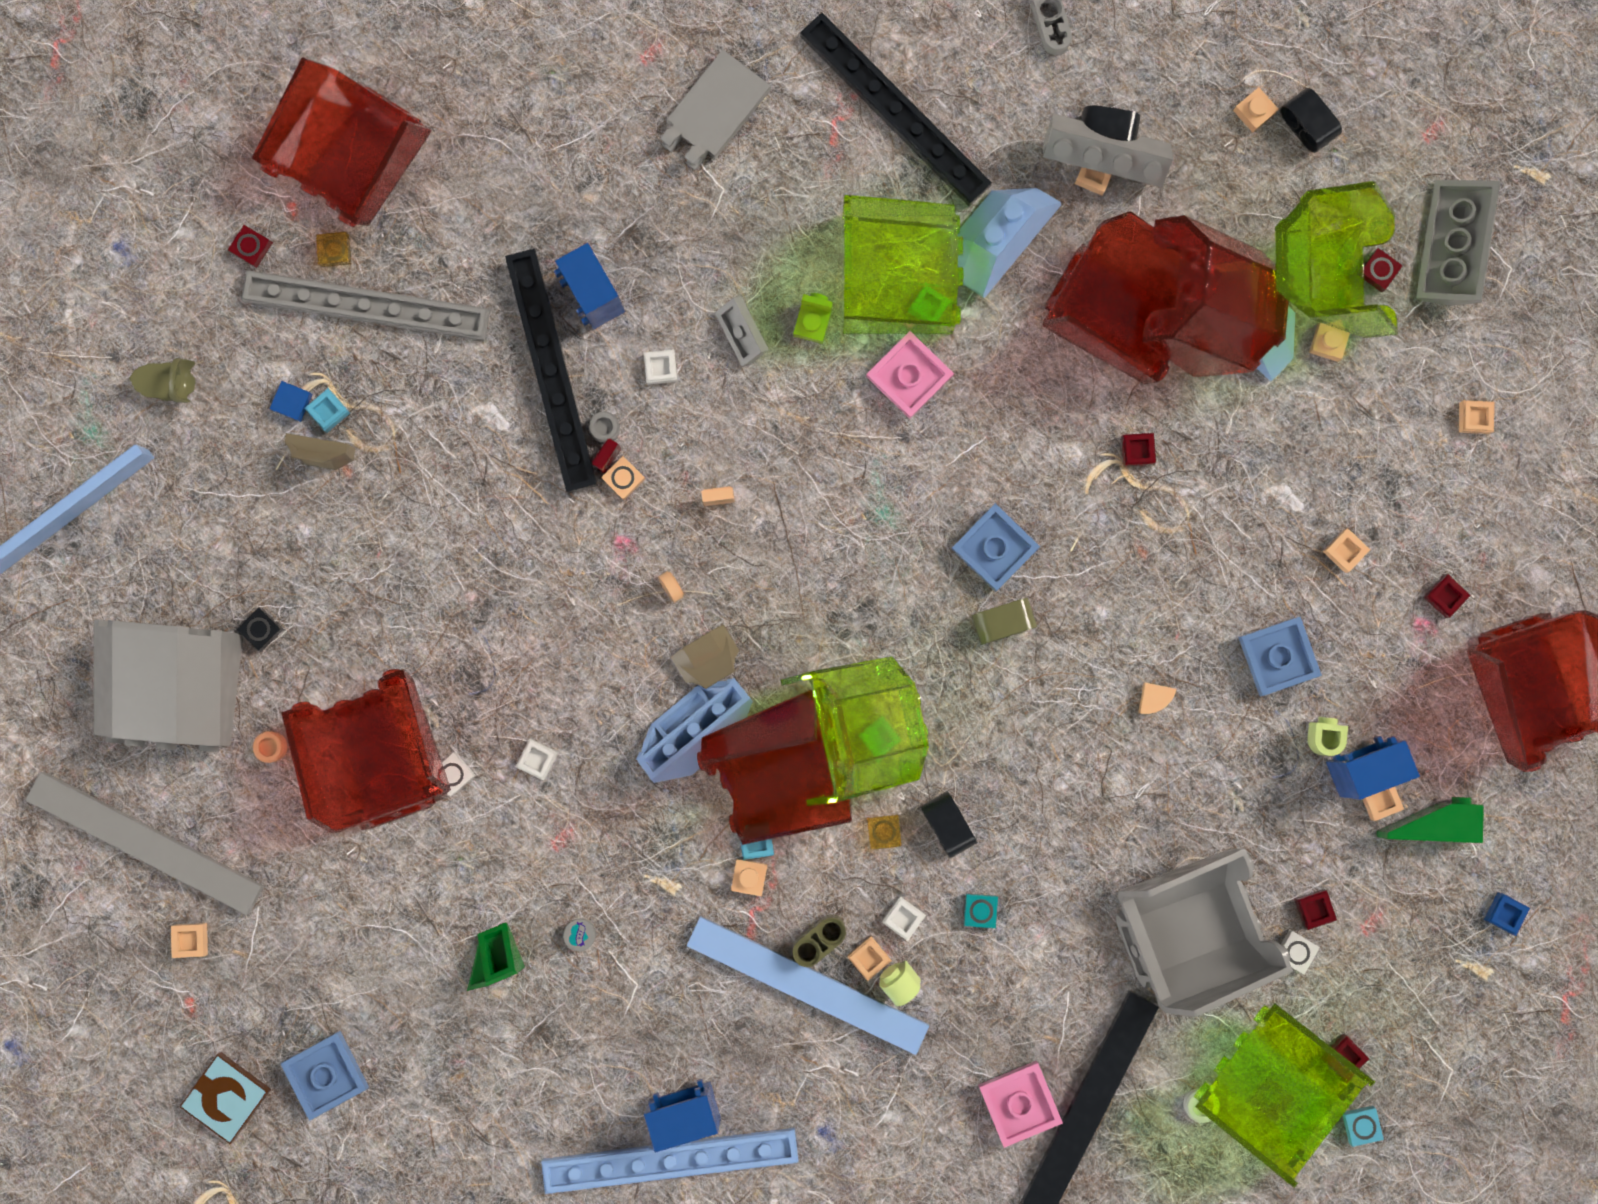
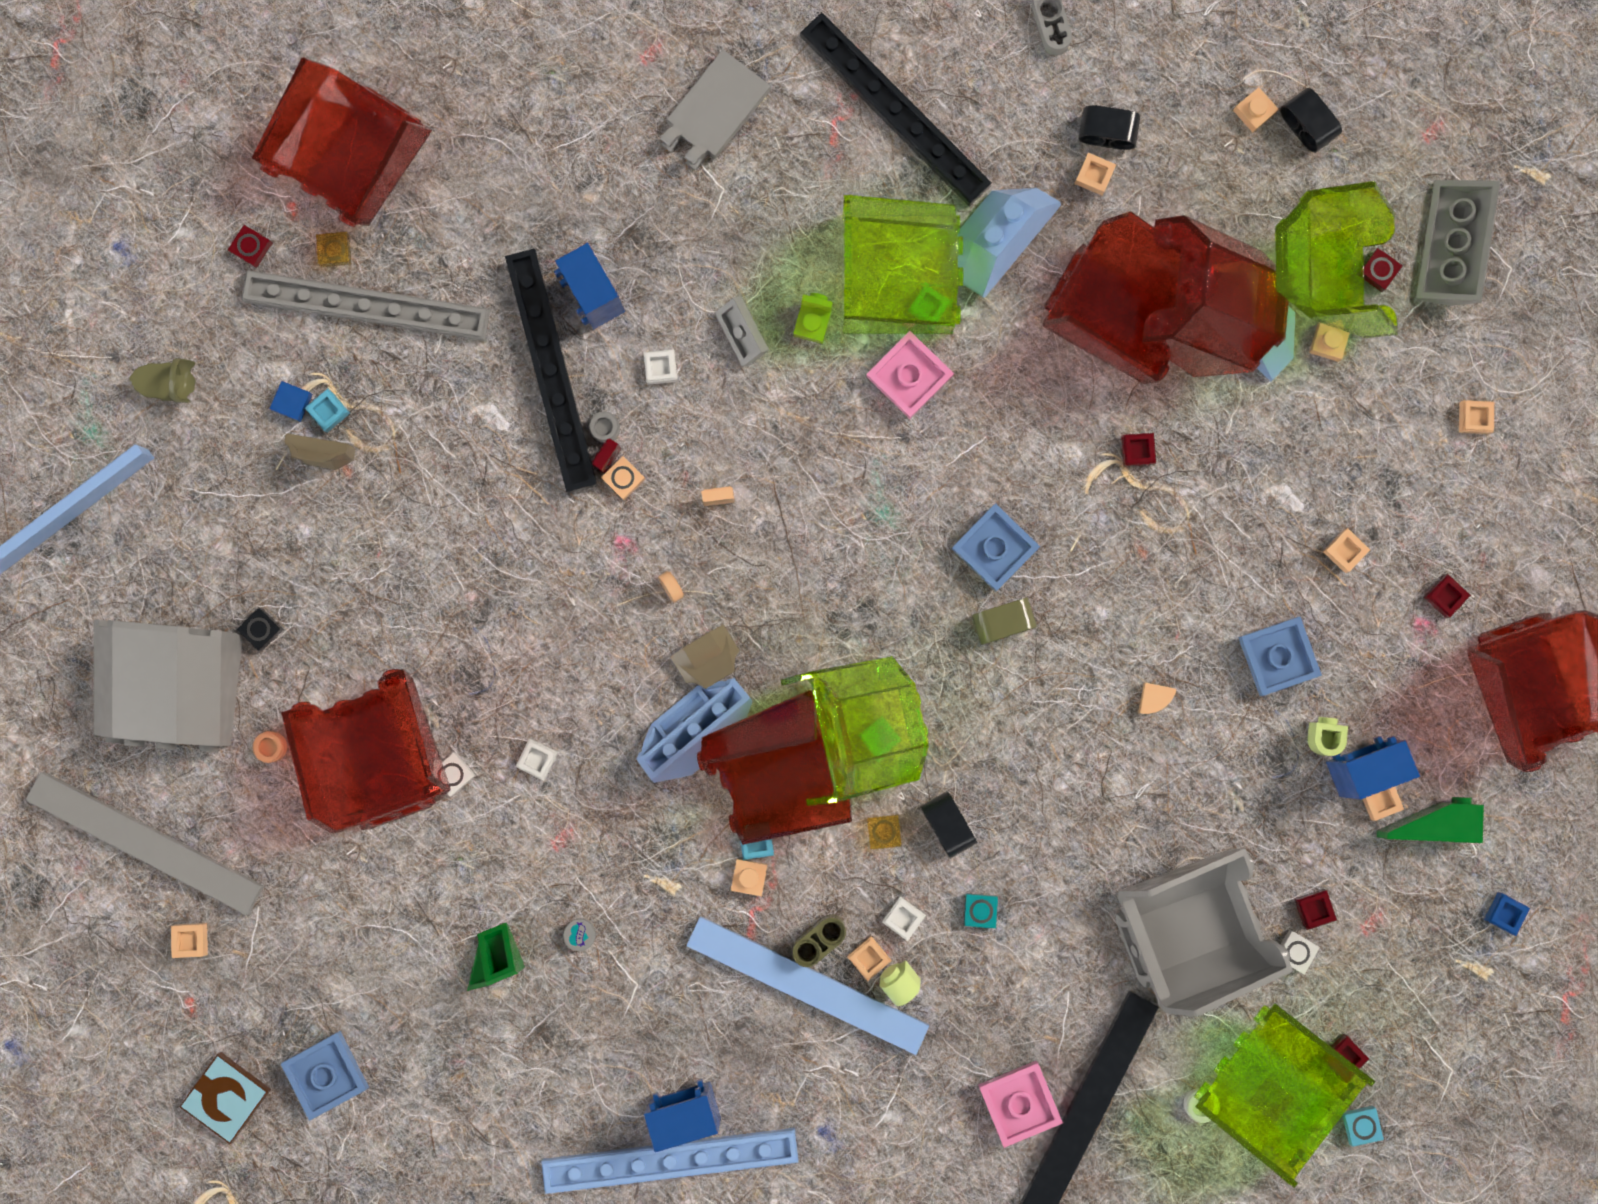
(1076, 144): light grey arch -> none

